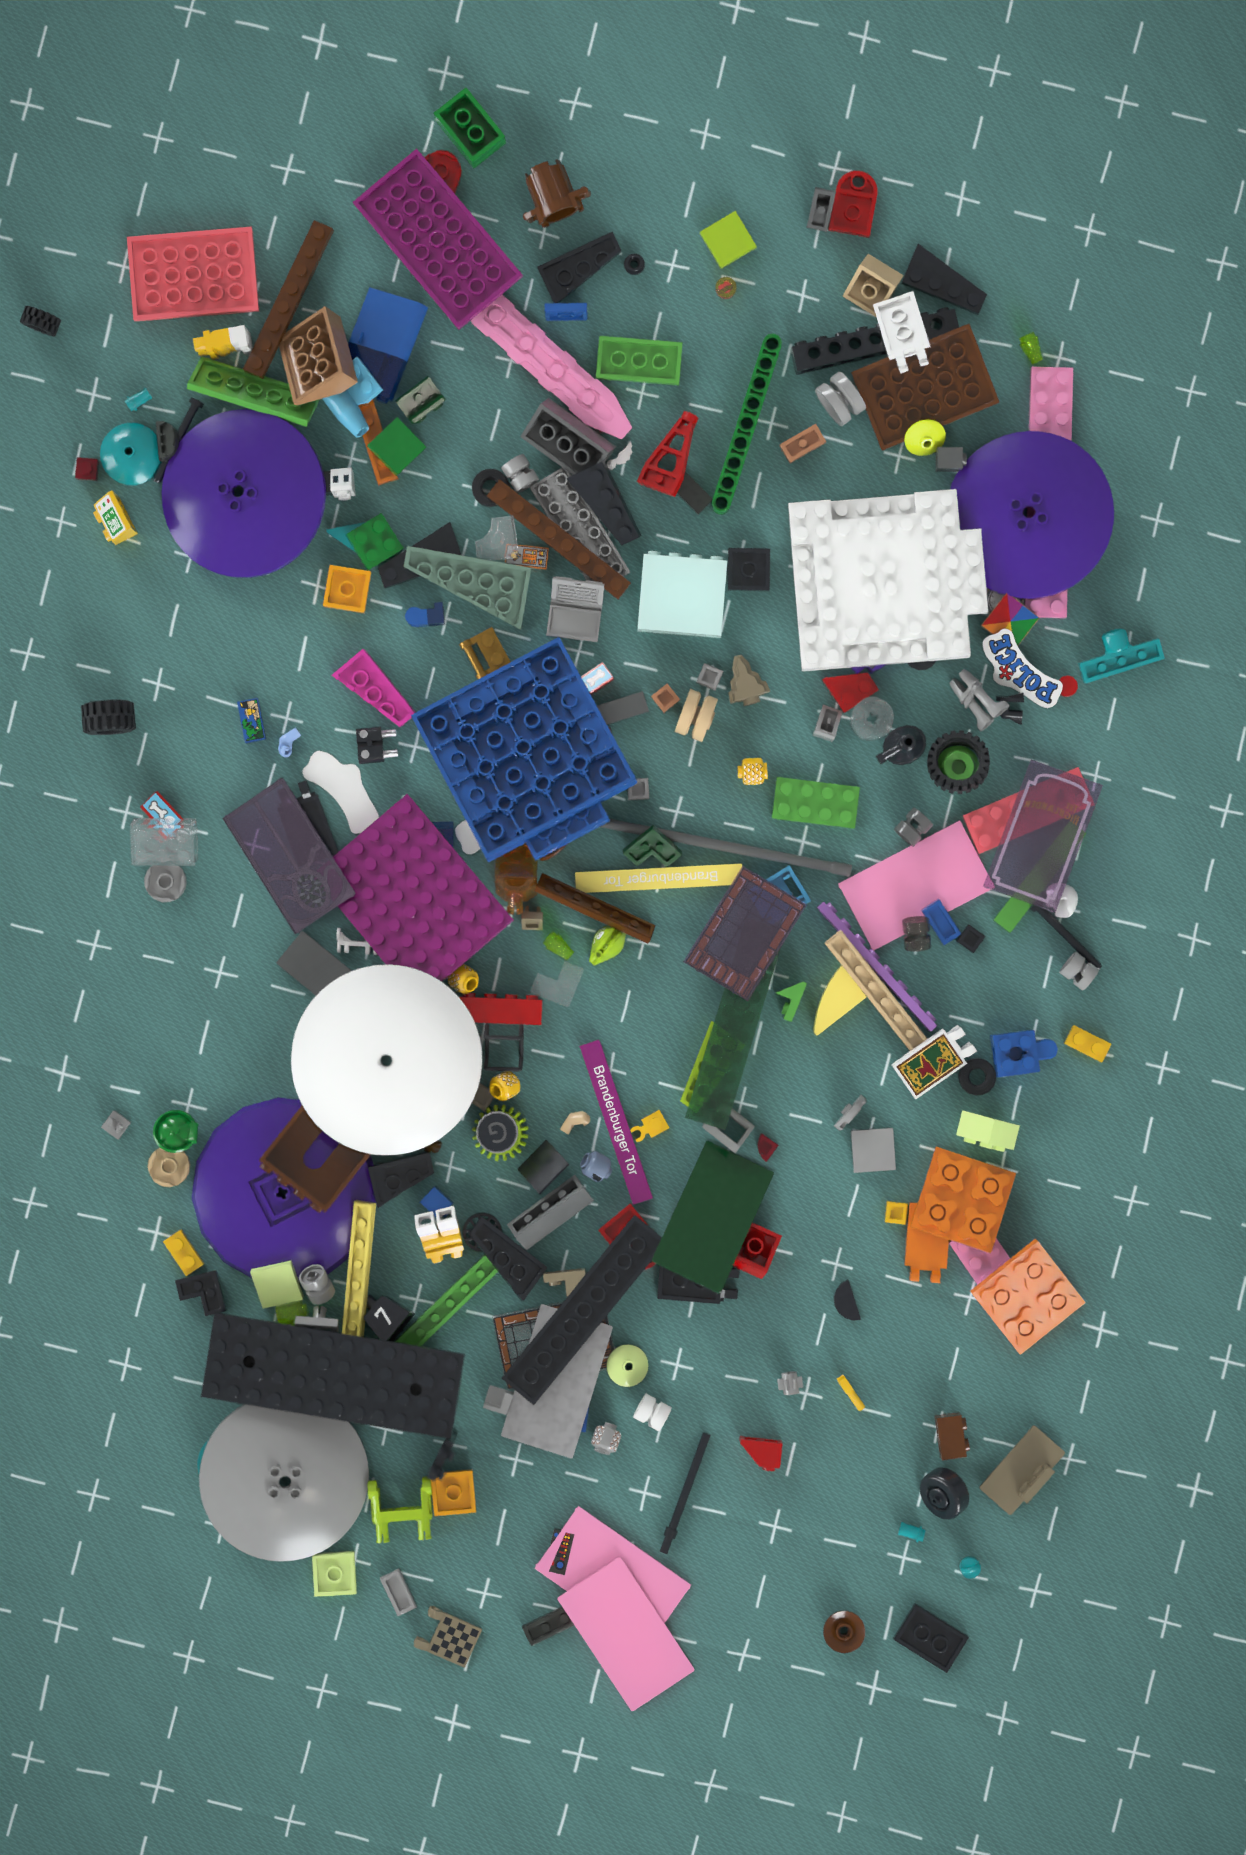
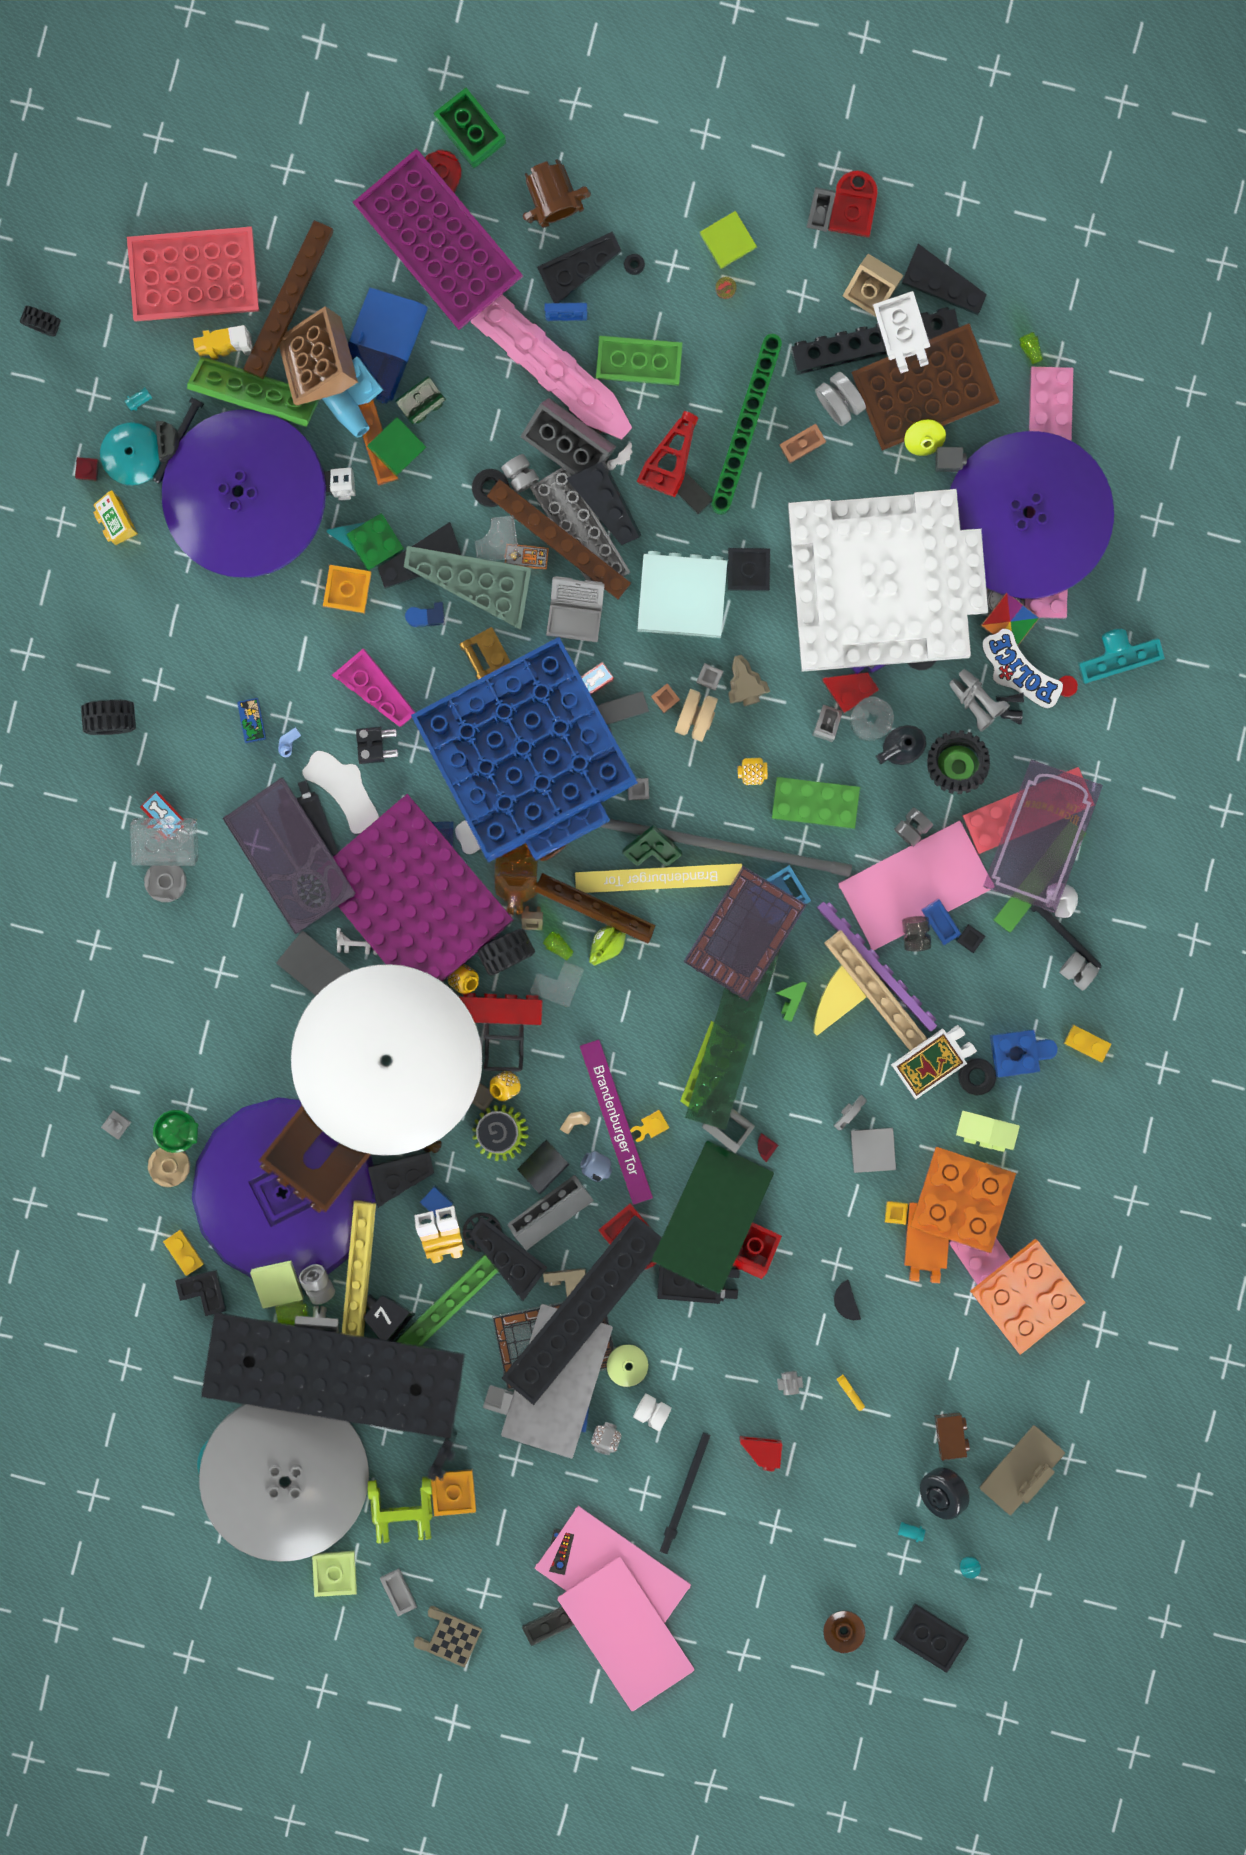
(506, 951): none -> black tyre

